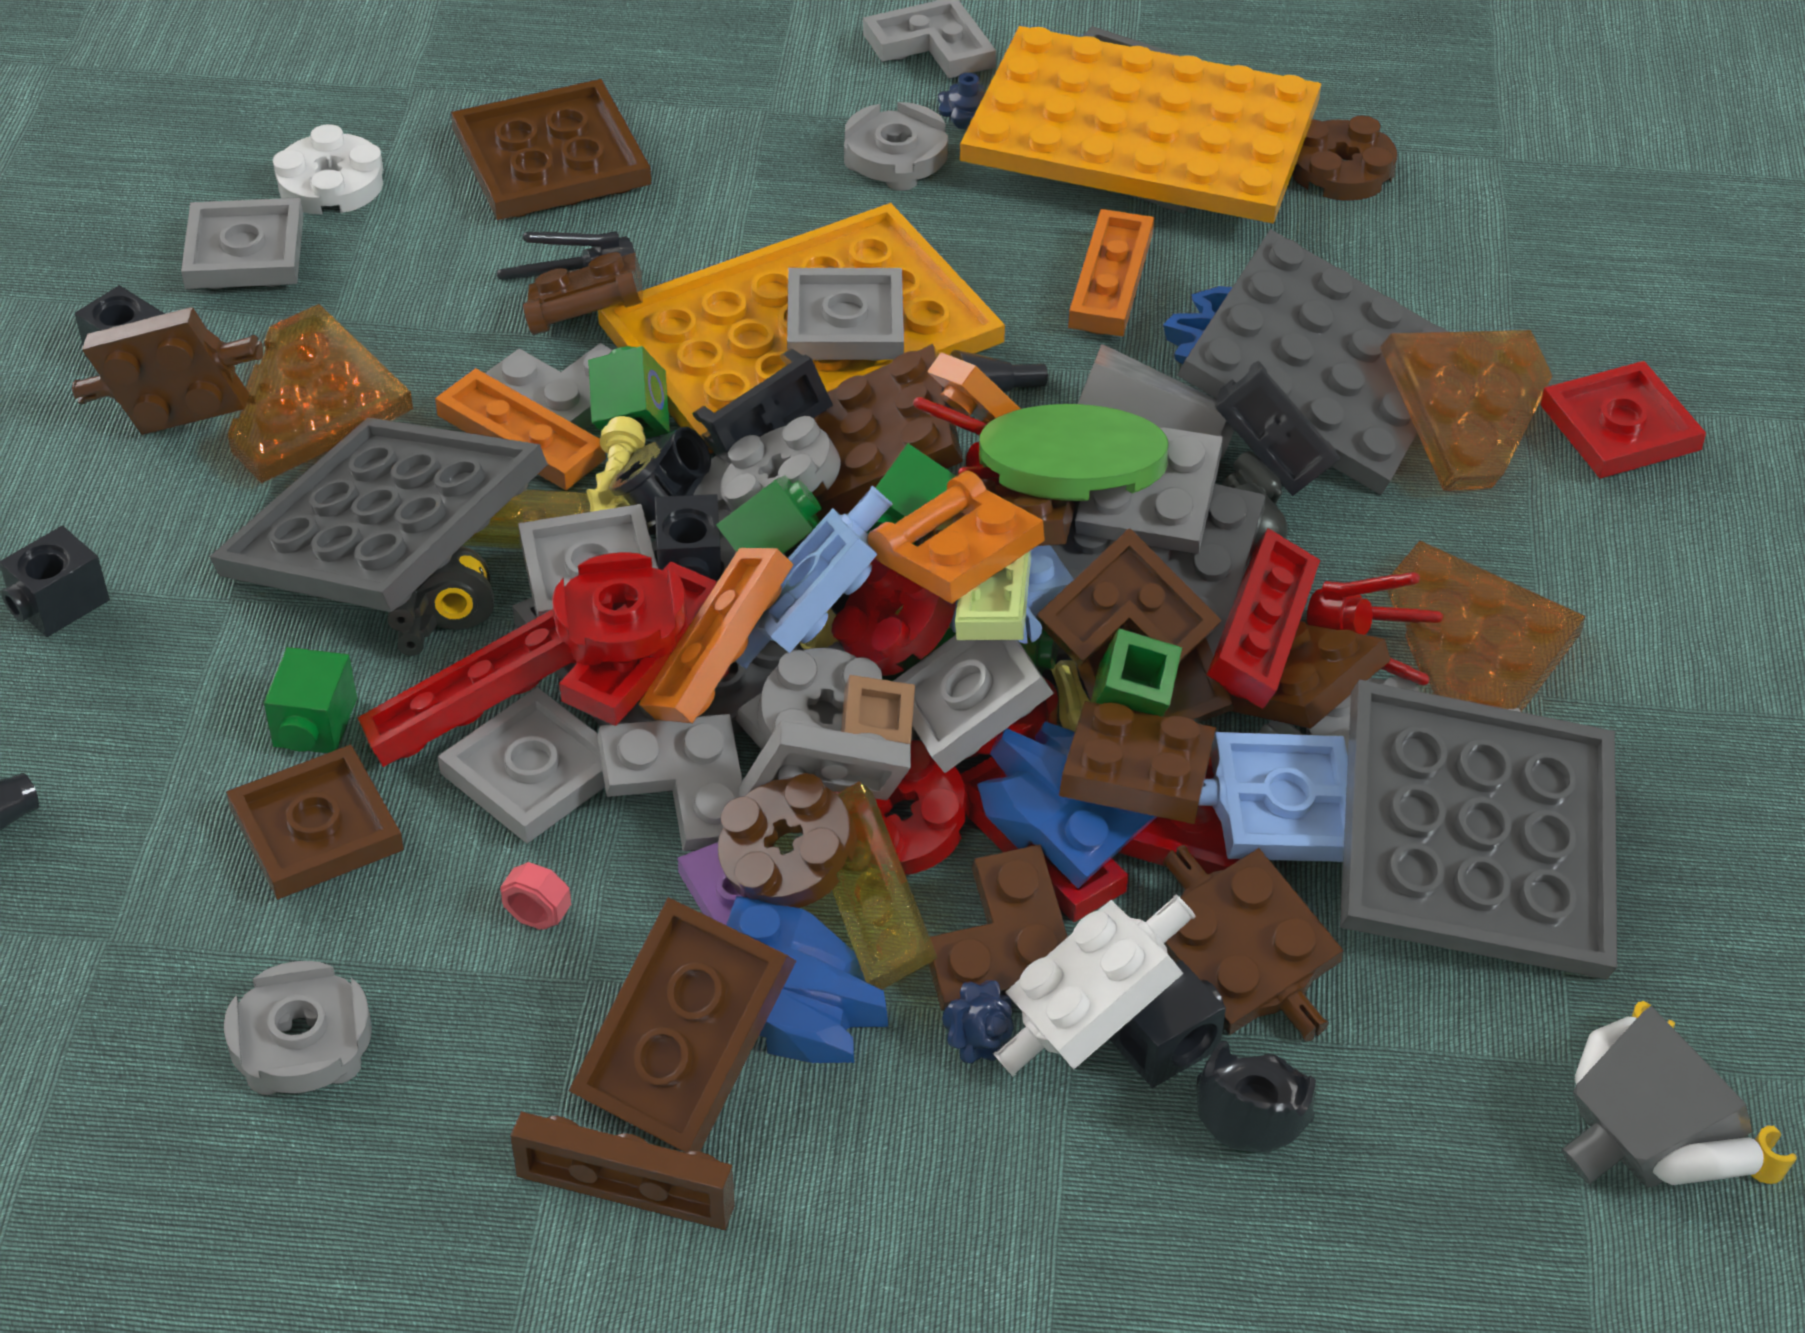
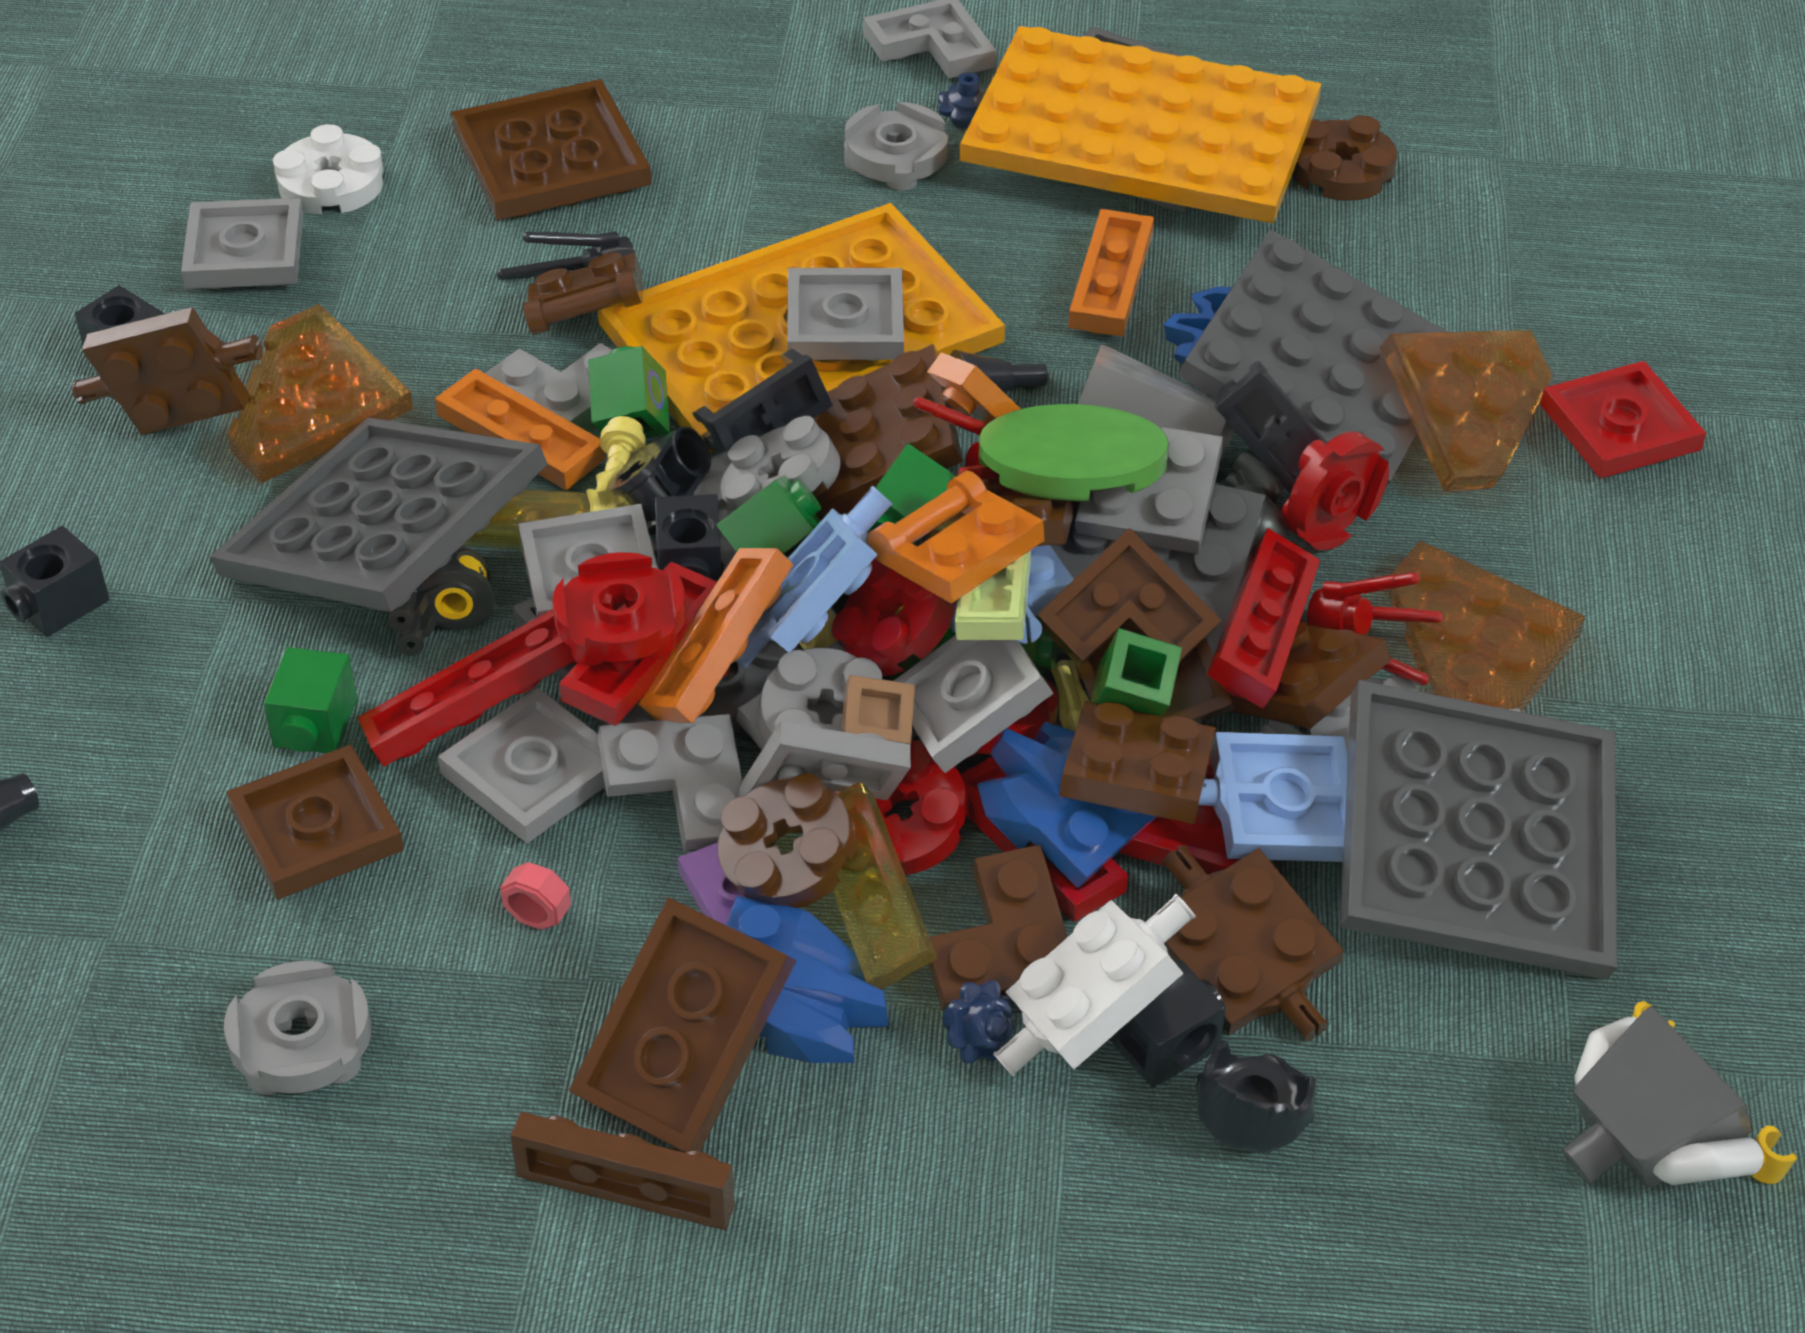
(1334, 488): none -> red plate

